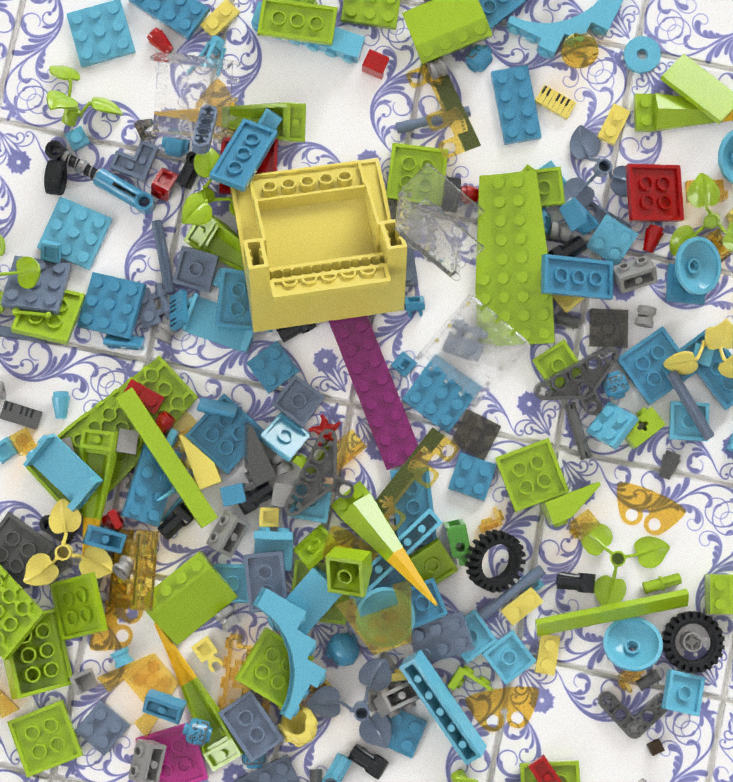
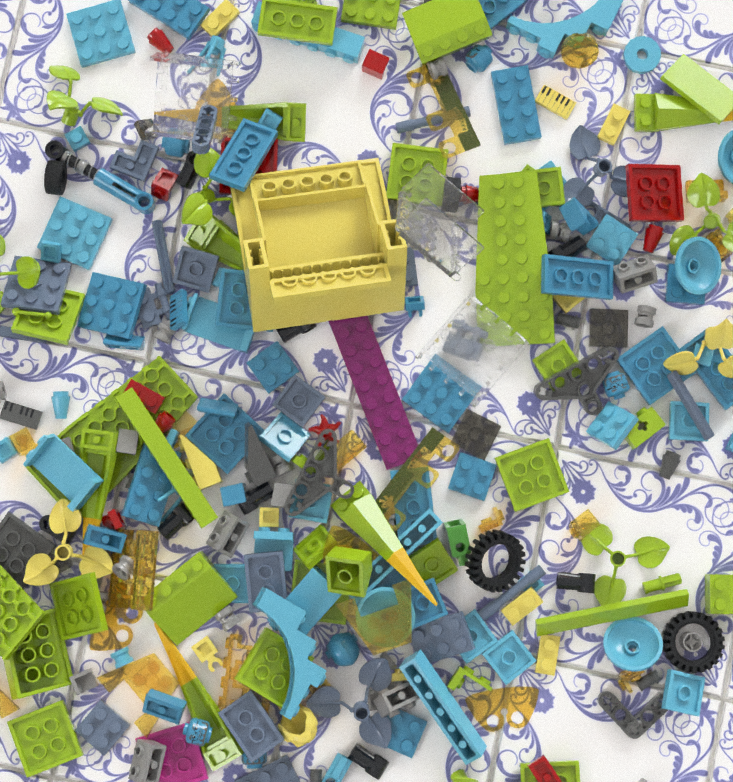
(403, 364): dark azure tile -> none
(565, 506): lime slope -> none
(577, 430): dark grey pin -> none
(655, 747): dark brown piece -> none
(659, 507): clear yellow piece -> none

